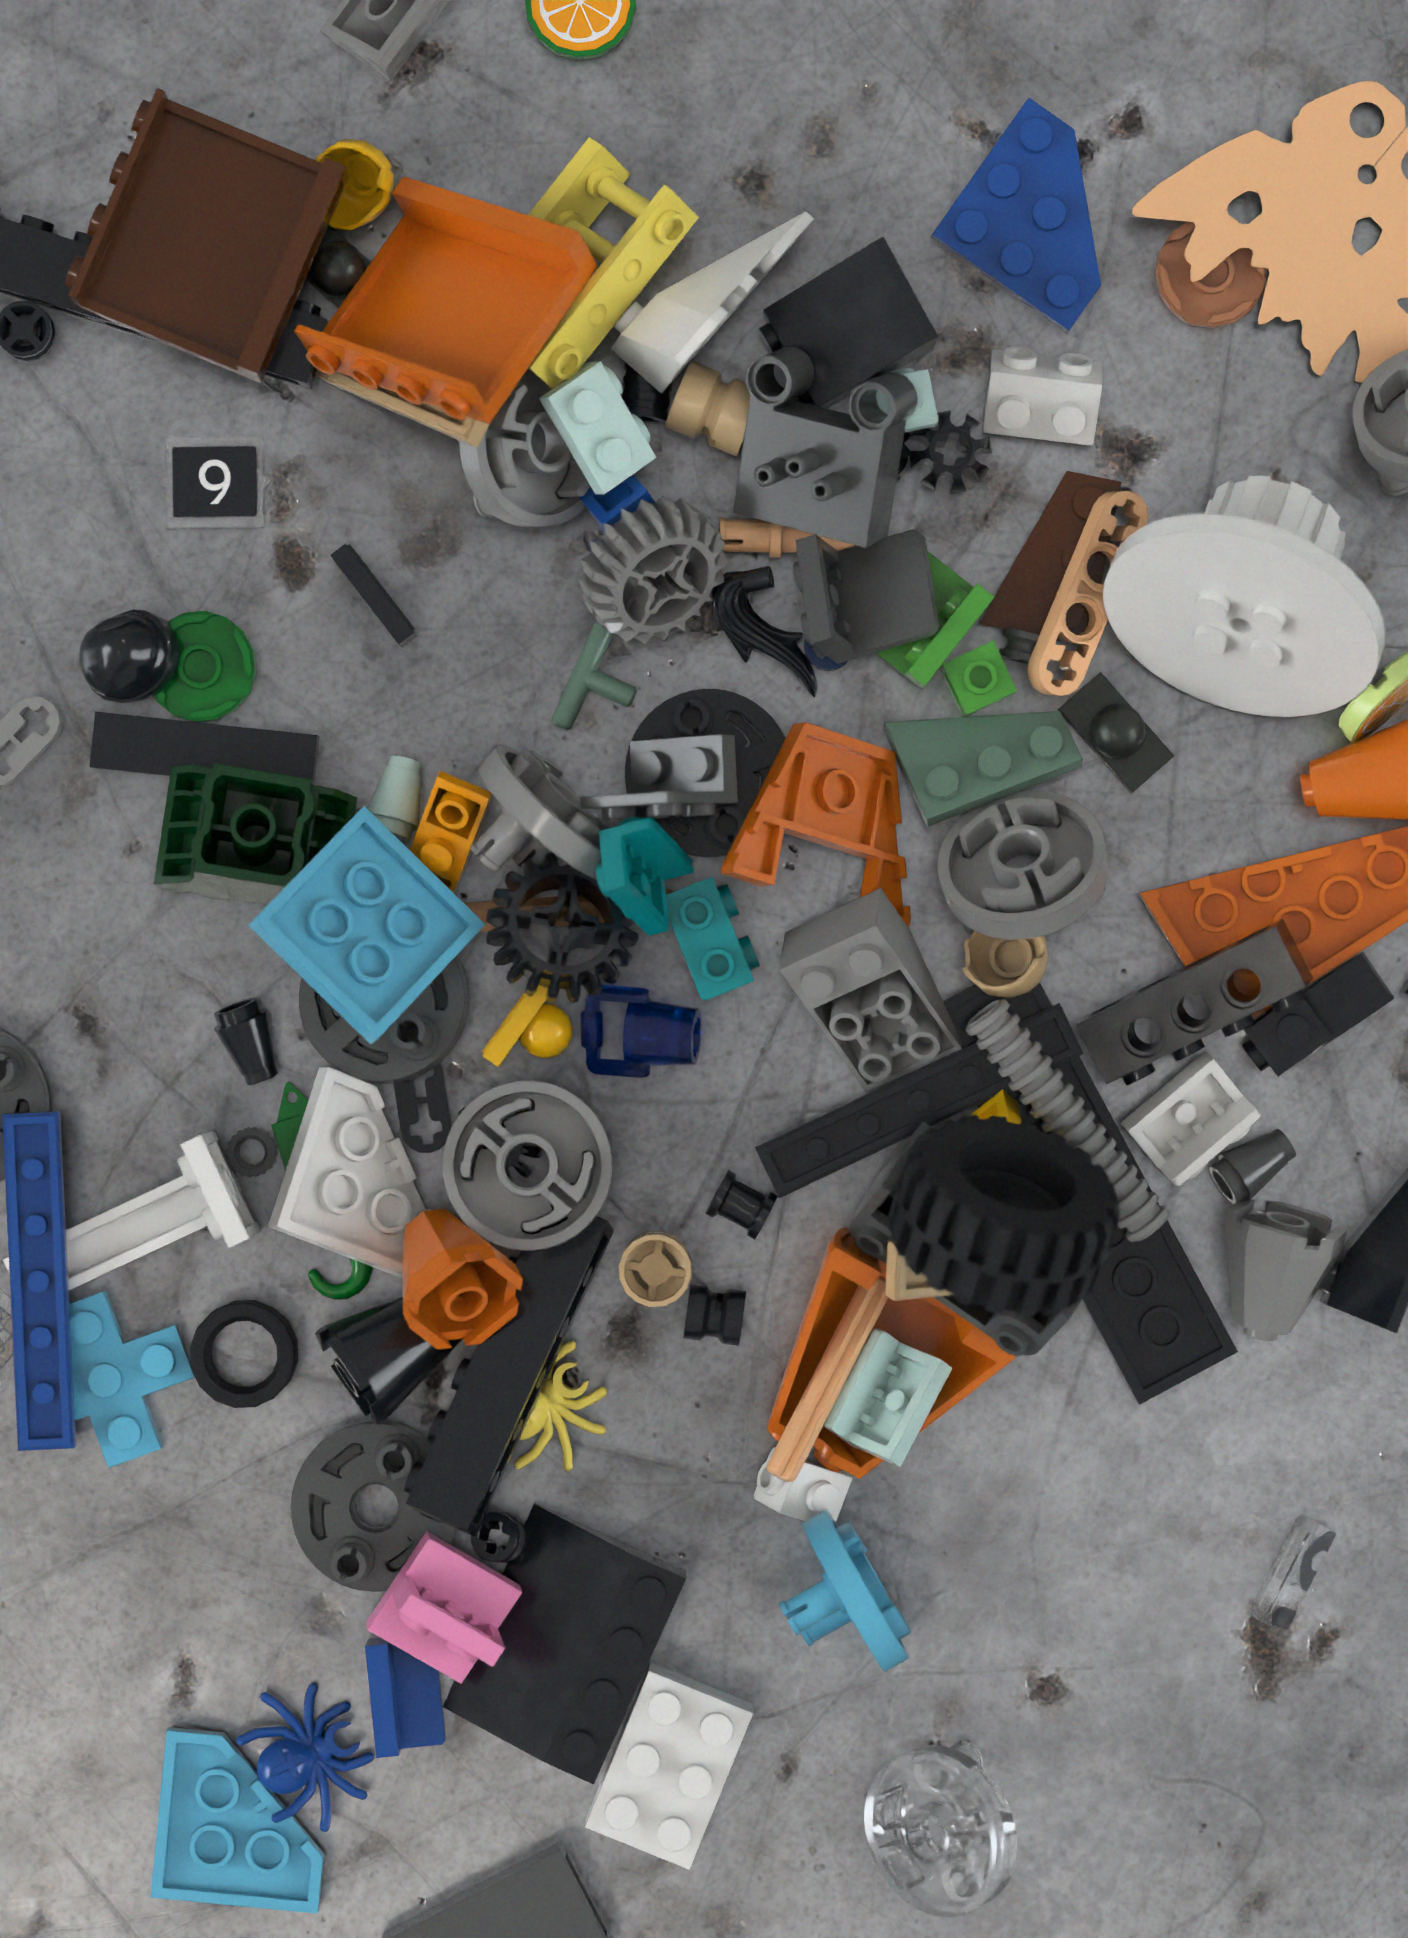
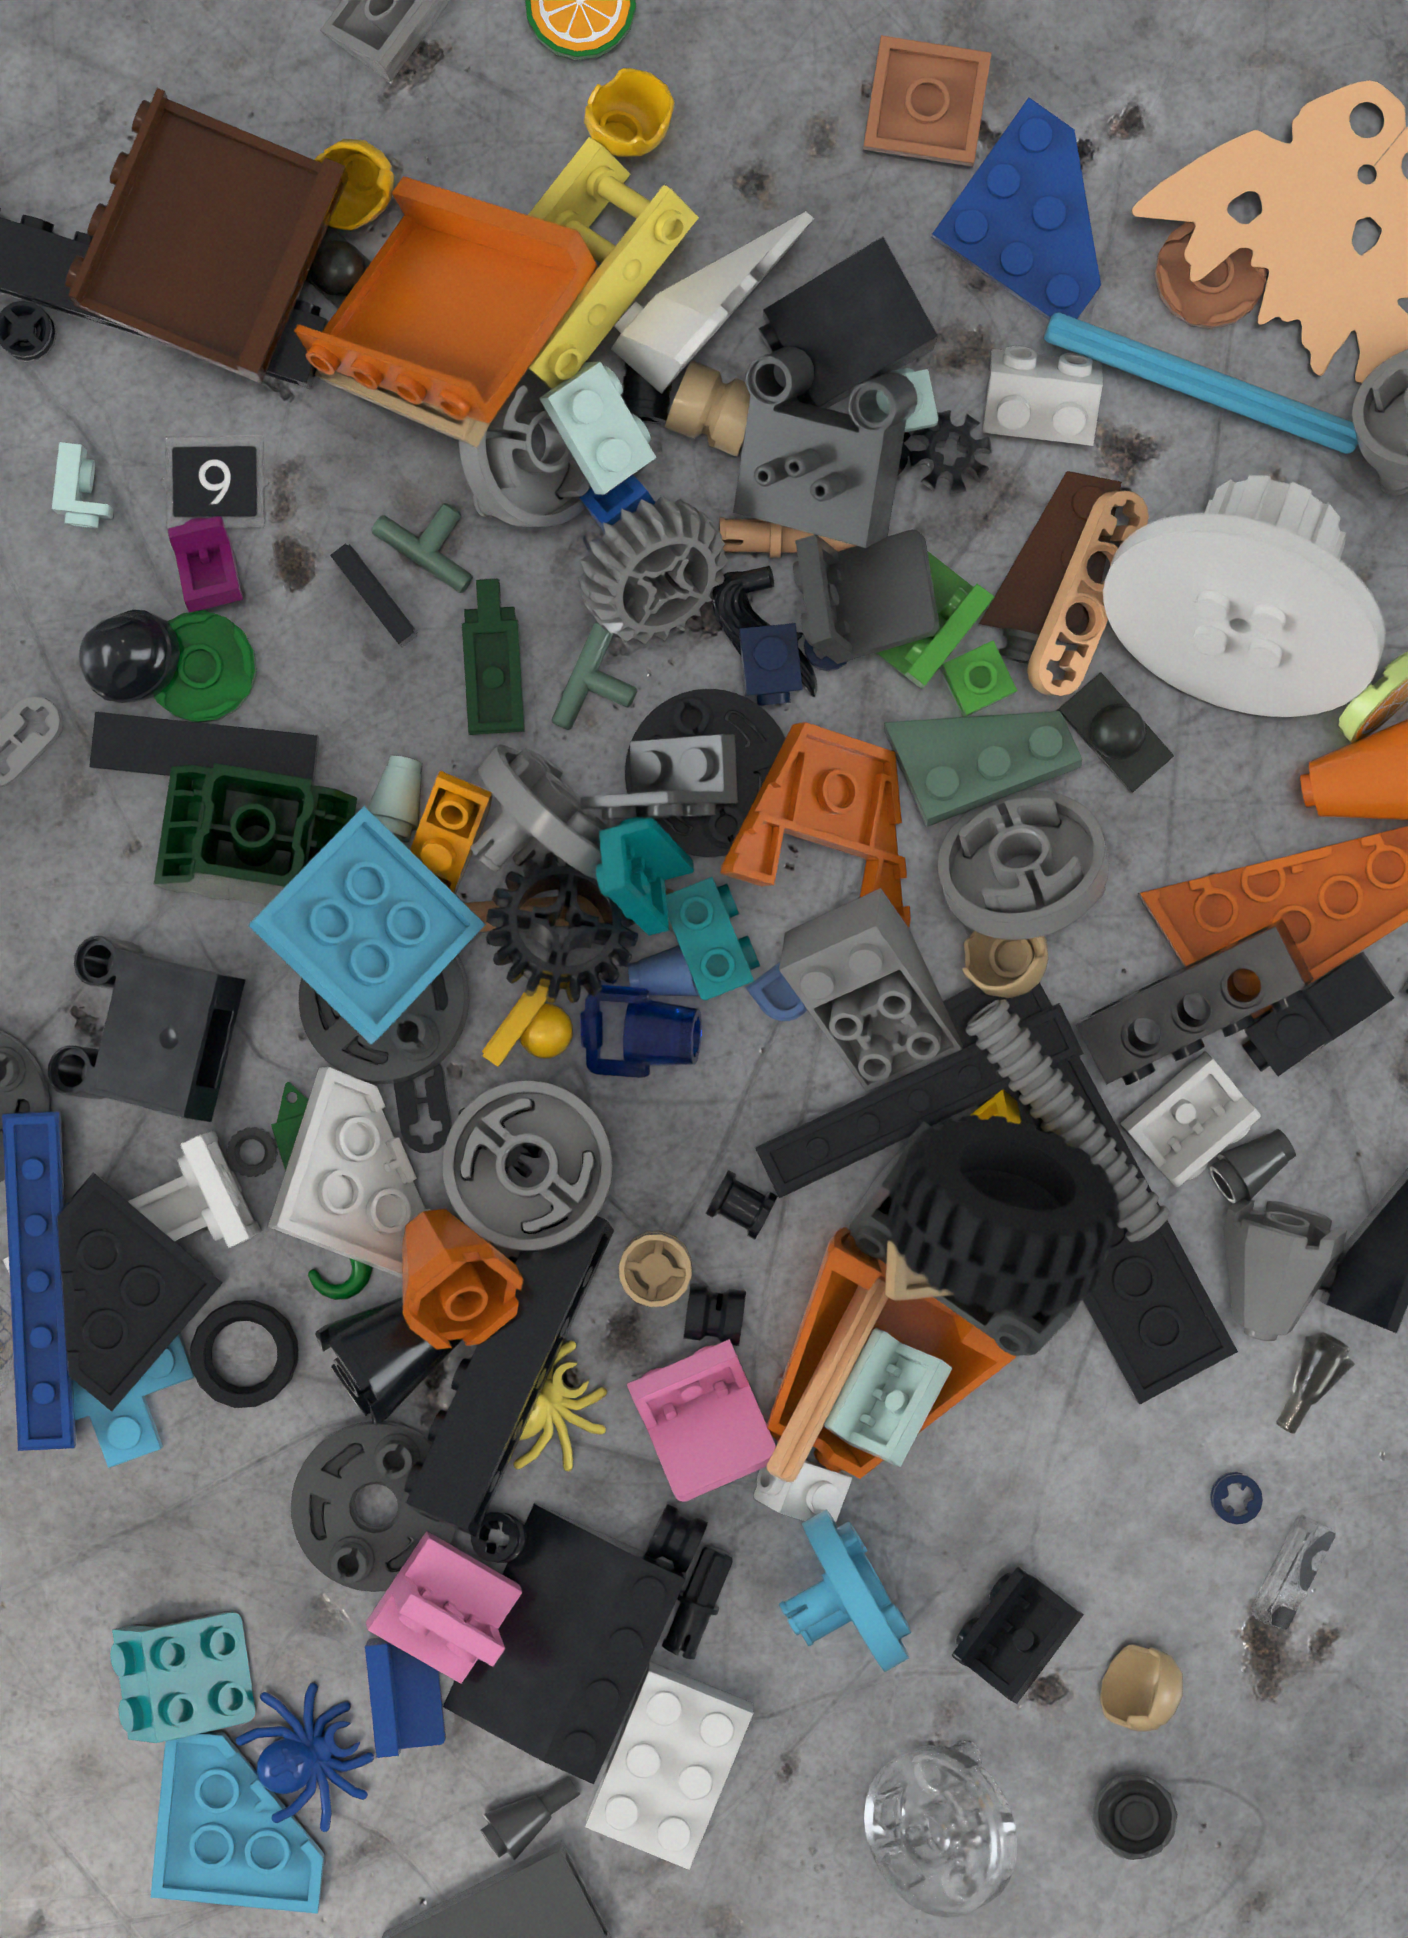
(73, 477): none -> light aqua bracket
(121, 1290): none -> black plate
(161, 1033): none -> black piece
(182, 1677): none -> teal bracket
(205, 563): none -> magenta bracket
(247, 1039): black cone -> none
(425, 549): none -> sand green piece
(492, 664): none -> dark green hinge
(517, 1824): none -> dark grey cone
(629, 113): none -> yellow hair
(663, 974): none -> medium blue cone
(676, 1538): none -> black wheel
(698, 1602): none -> black axle
(703, 1421): none -> bright pink bracket
(770, 662): none -> dark blue bracket
(776, 996): none -> medium blue tile
(927, 101): none -> nougat plate
(1016, 1633): none -> black bracket
(1134, 1817): none -> dark grey hair
(1141, 1688): none -> tan hair
(1201, 382): none -> medium azure axle
(1220, 1491): none -> dark blue bush
(1318, 1370): none -> clear smoke cone

